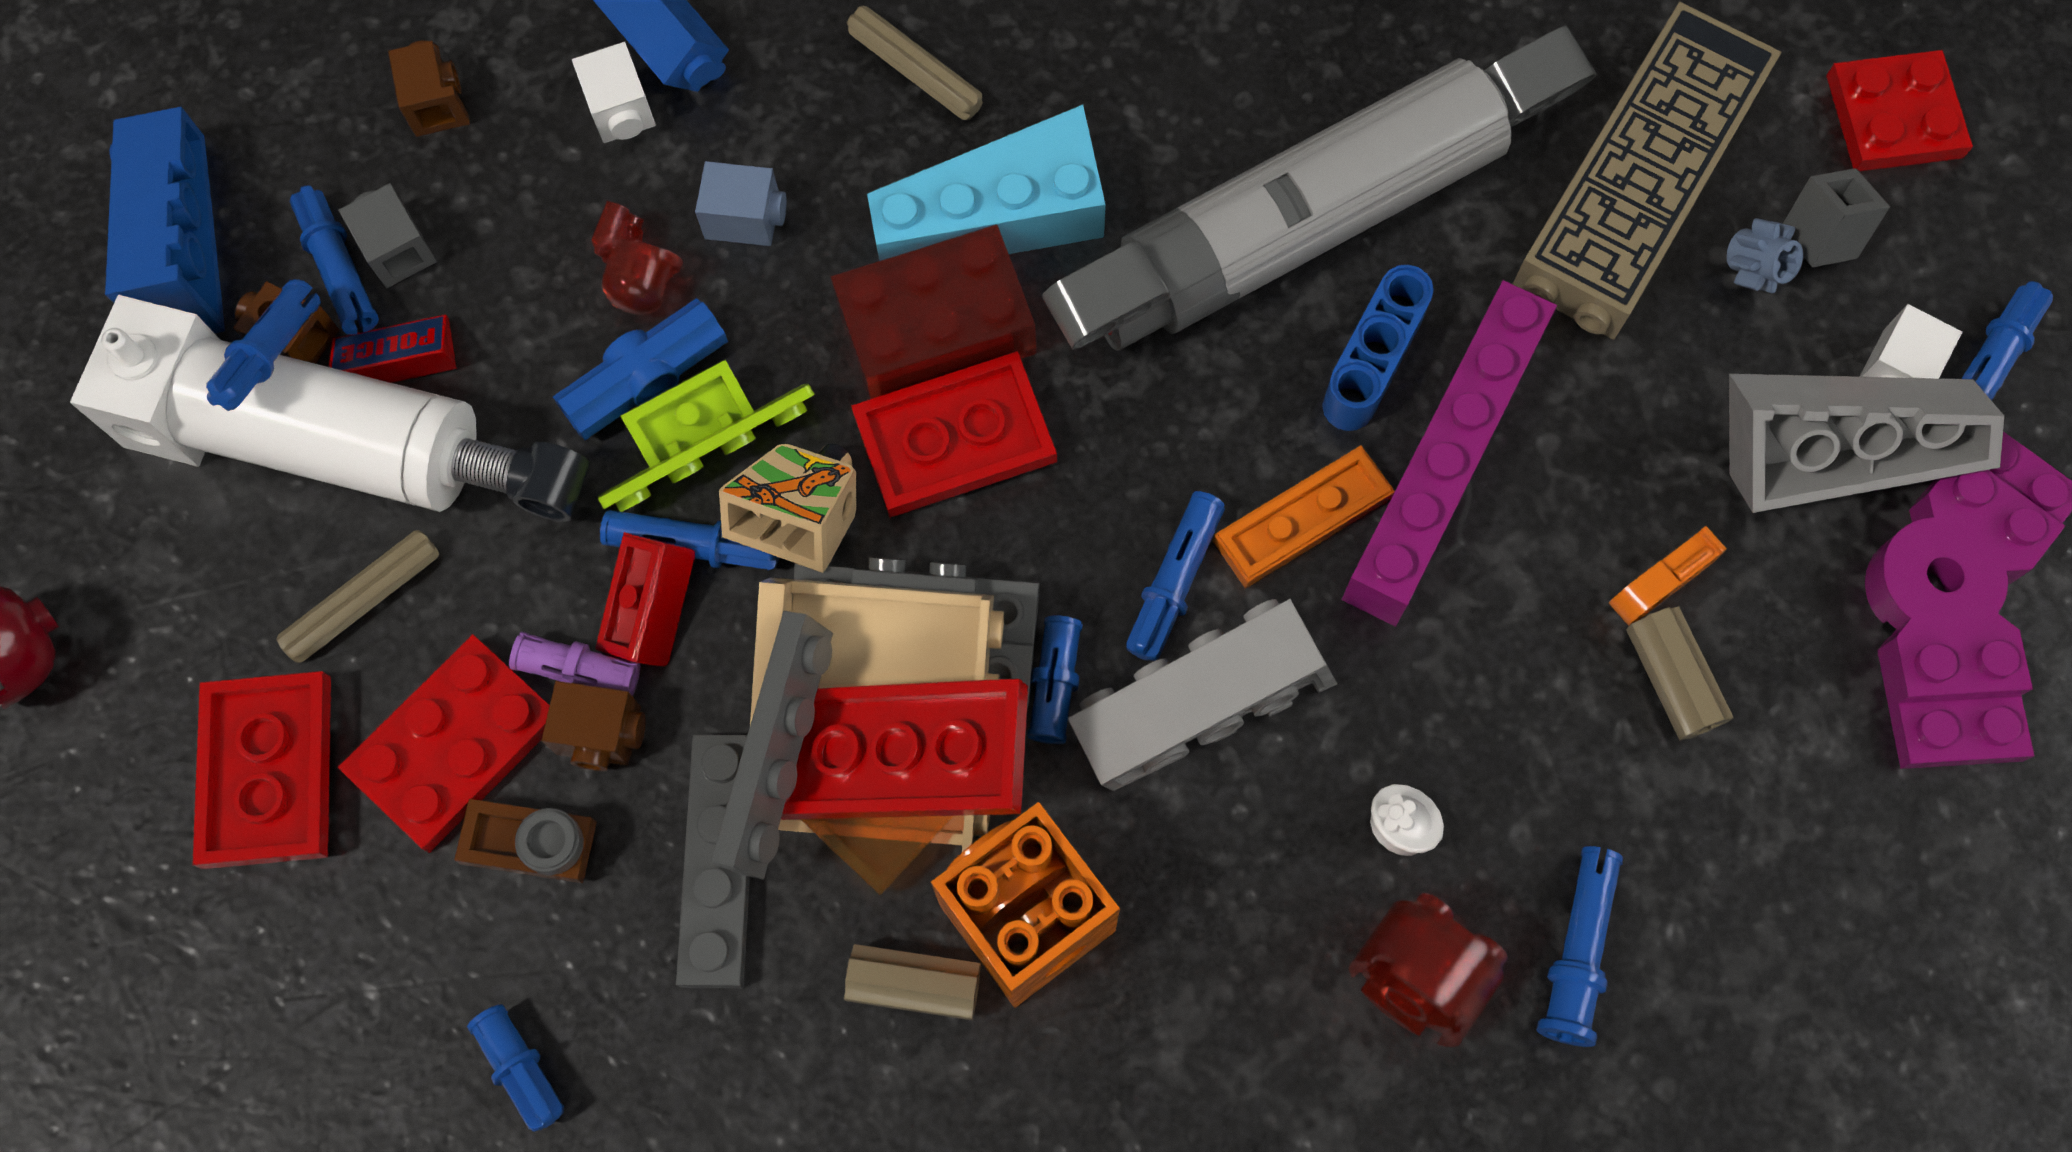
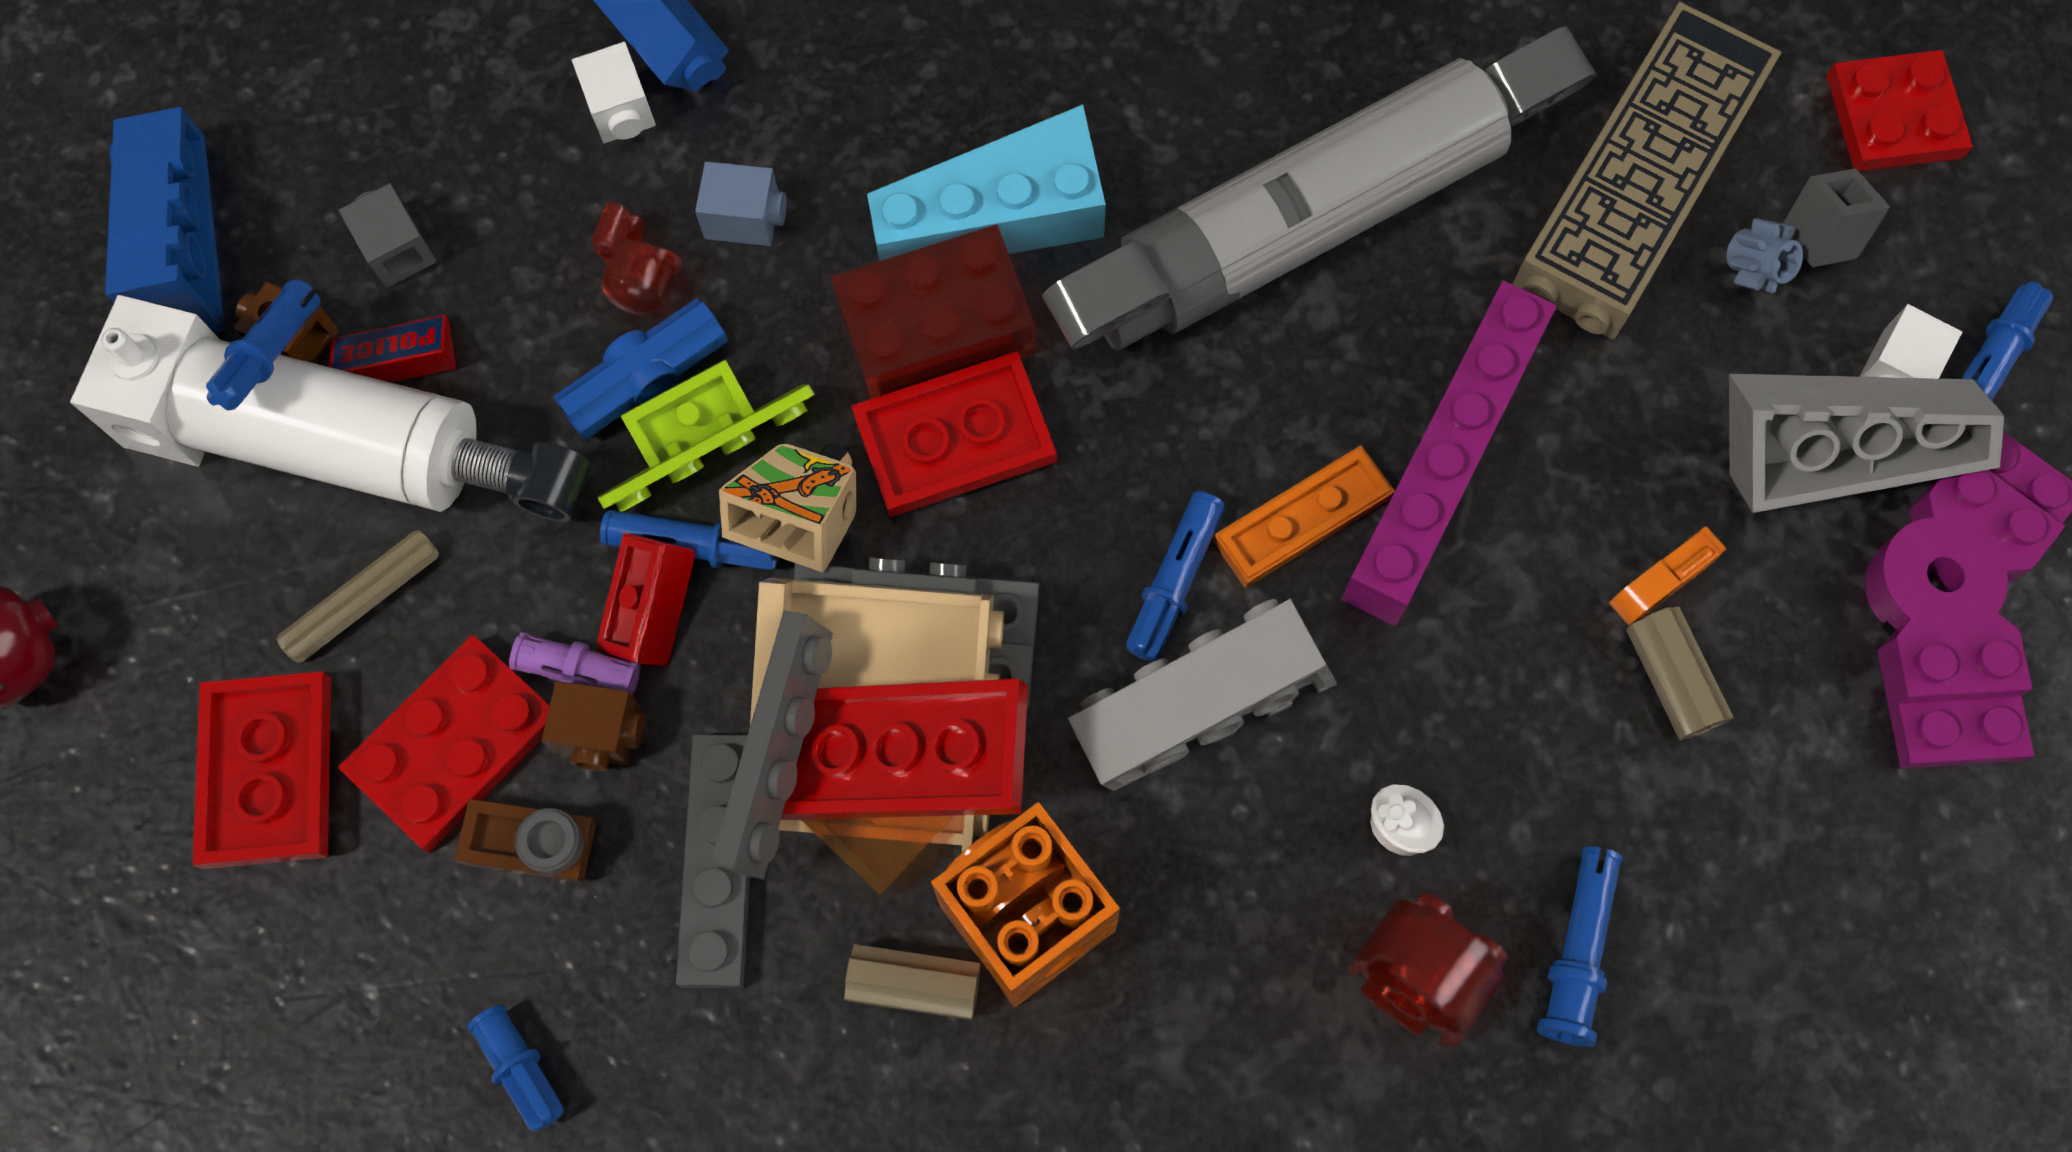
(326, 243): blue axle -> none
(427, 88): reddish brown brick -> none
(915, 63): dark tan axle -> none
(1055, 679): blue pin -> none
(1385, 324): blue beam -> none

